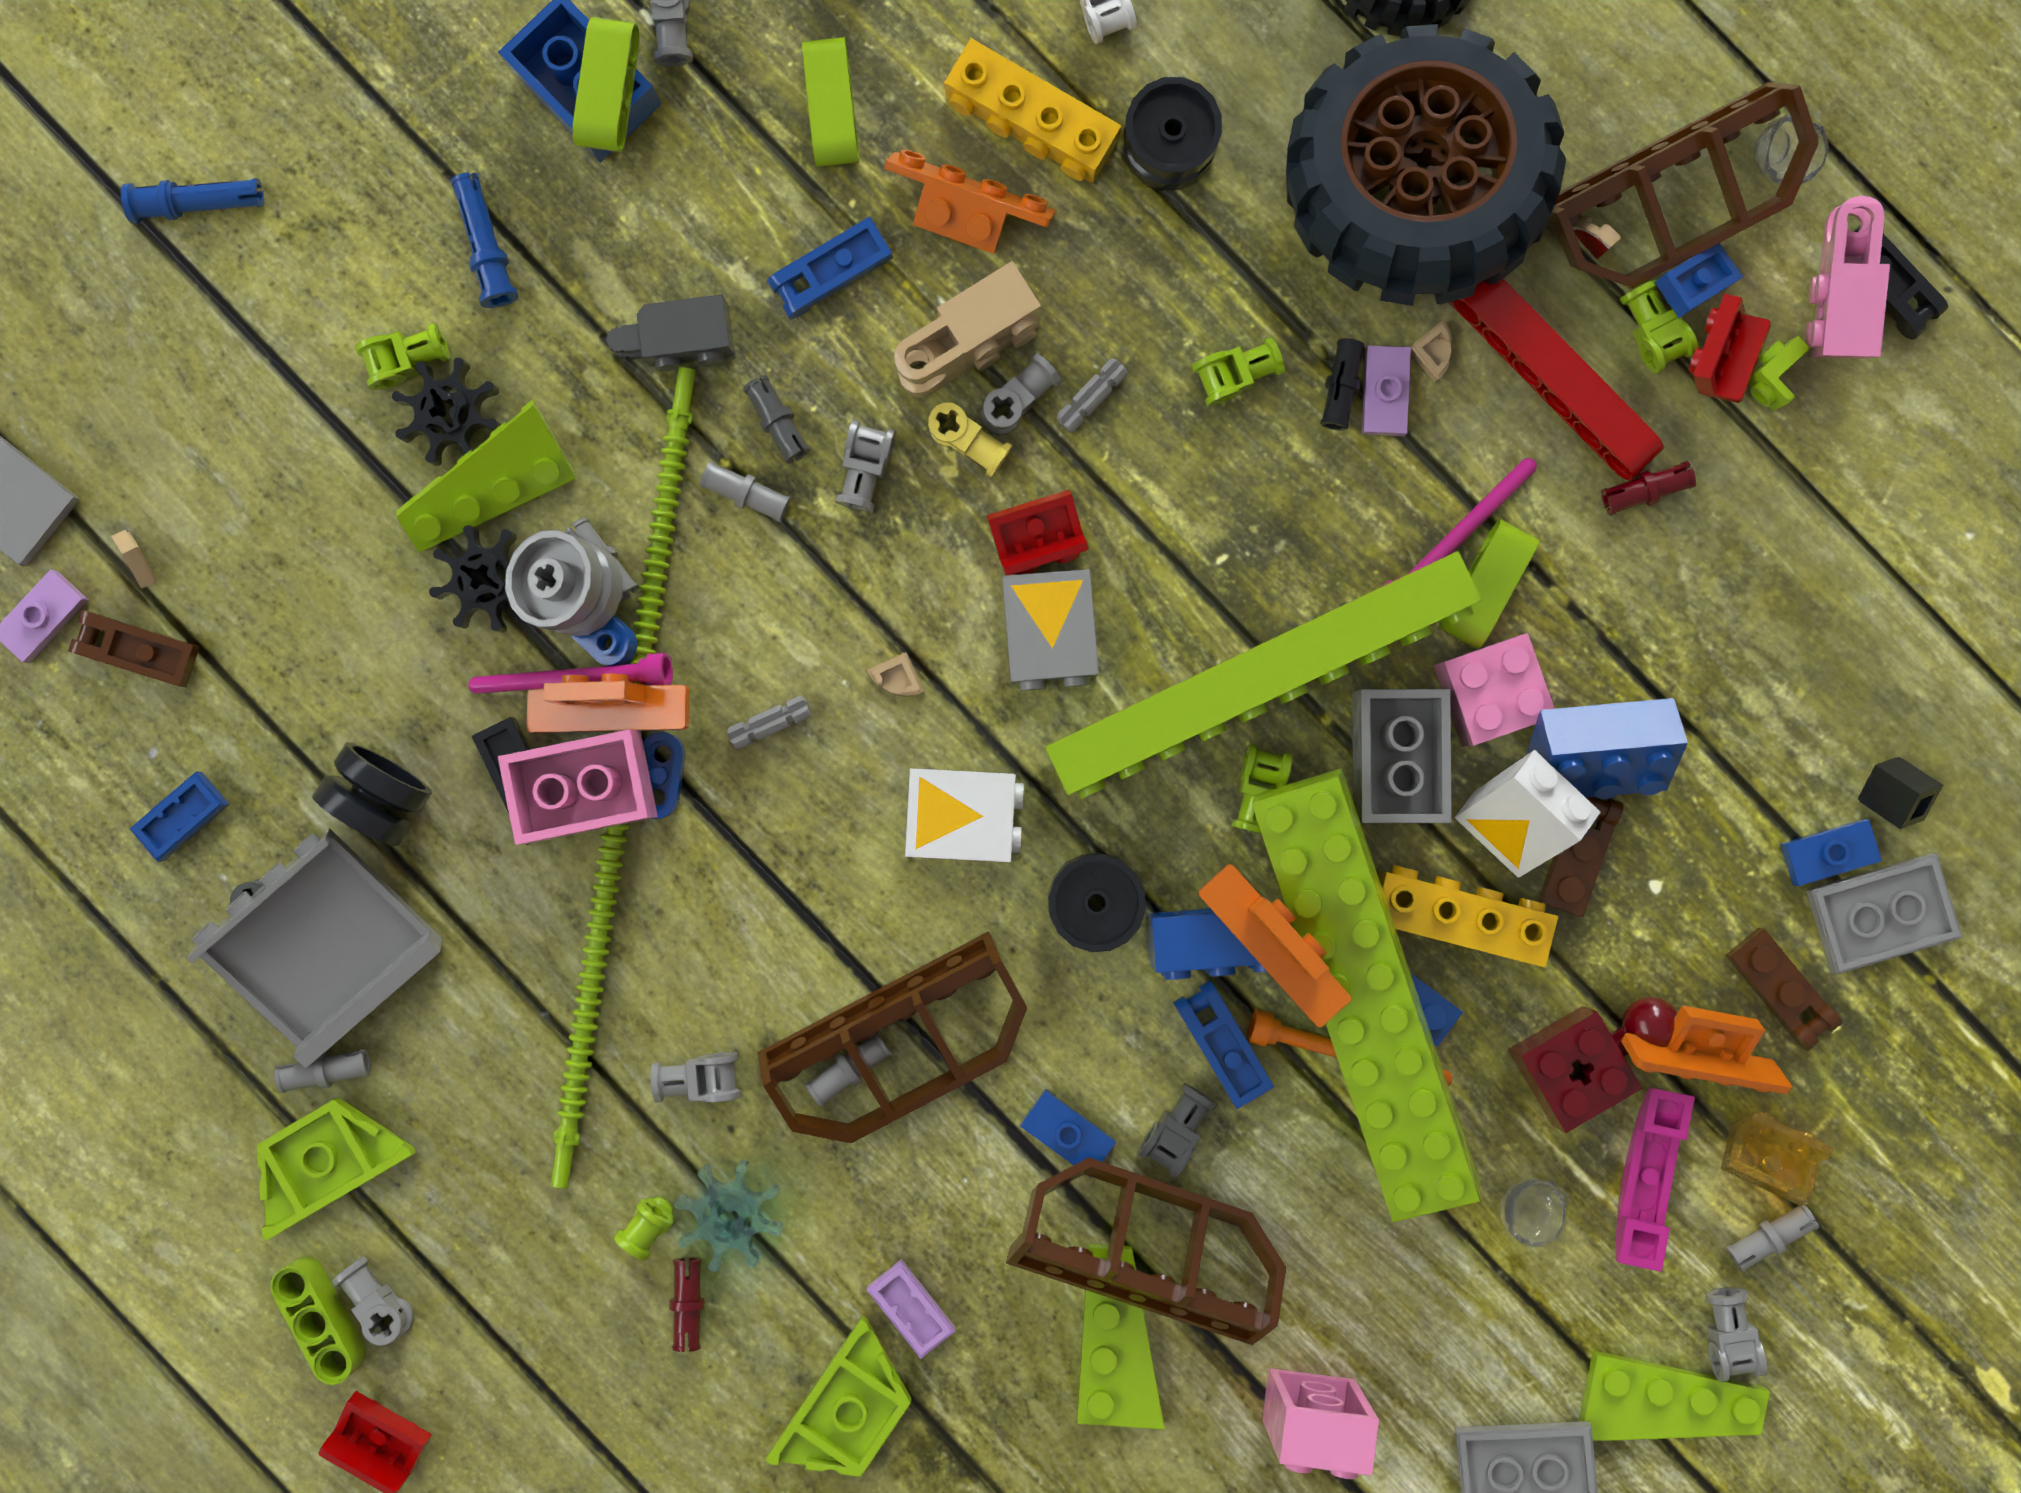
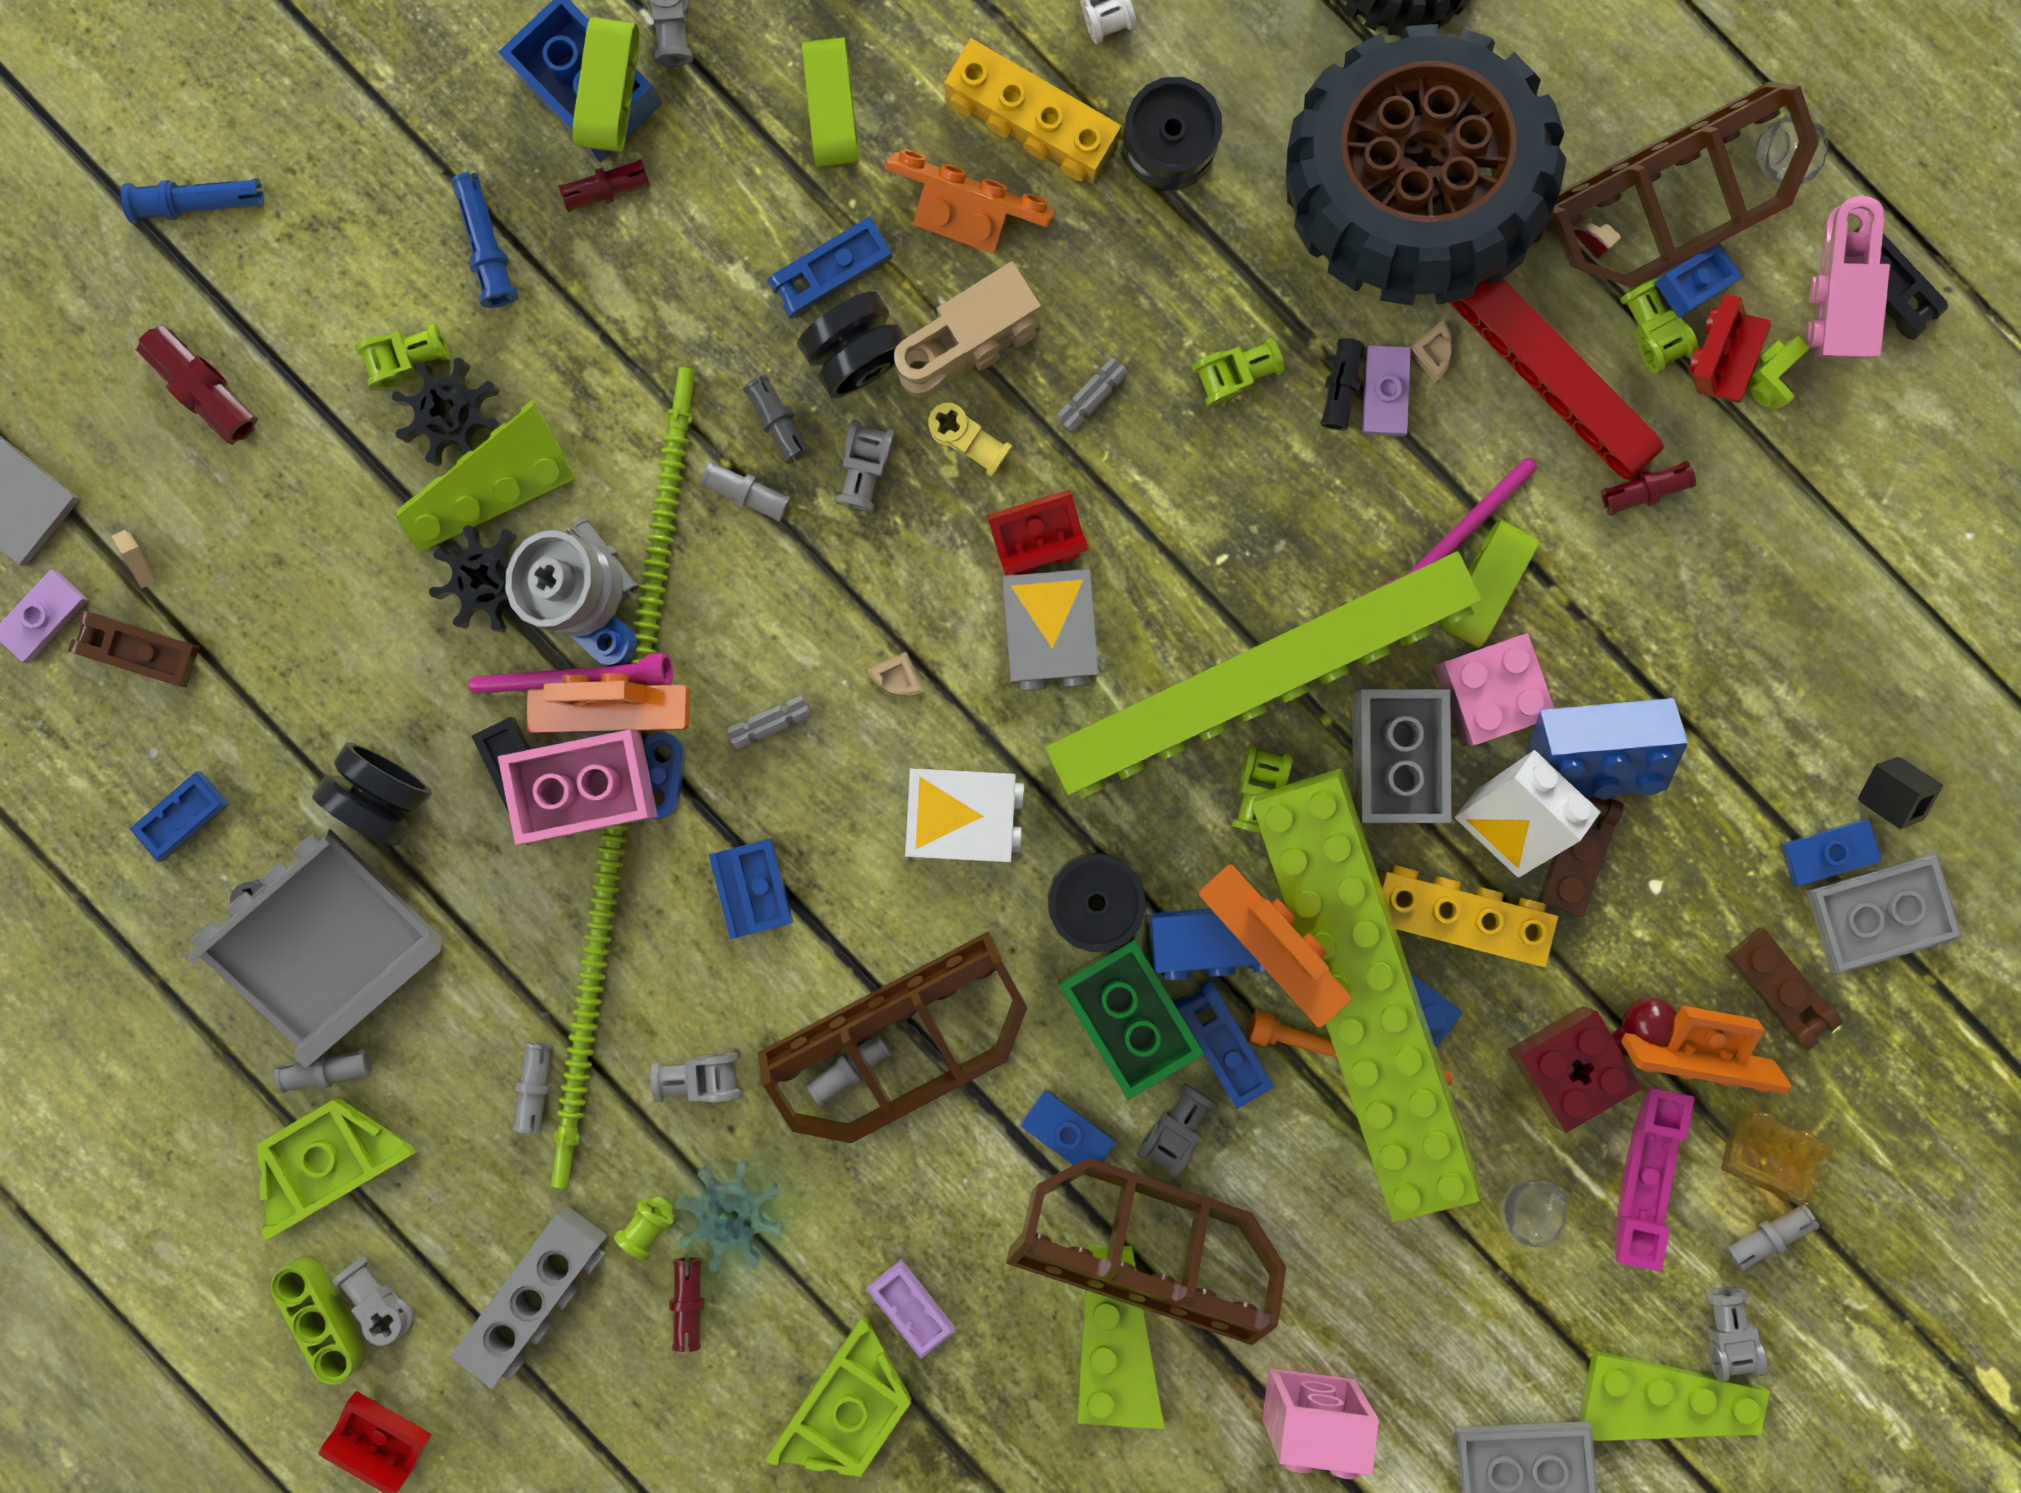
(196, 384): none -> dark red piece
(482, 1348): none -> light grey brick
(532, 1088): none -> light grey pin
(604, 185): none -> dark red pin
(677, 333): dark grey hinge -> none
(751, 888): none -> blue plate
(851, 344): none -> black wheel
(1019, 395): light grey connector -> none
(1130, 1018): none -> green brick

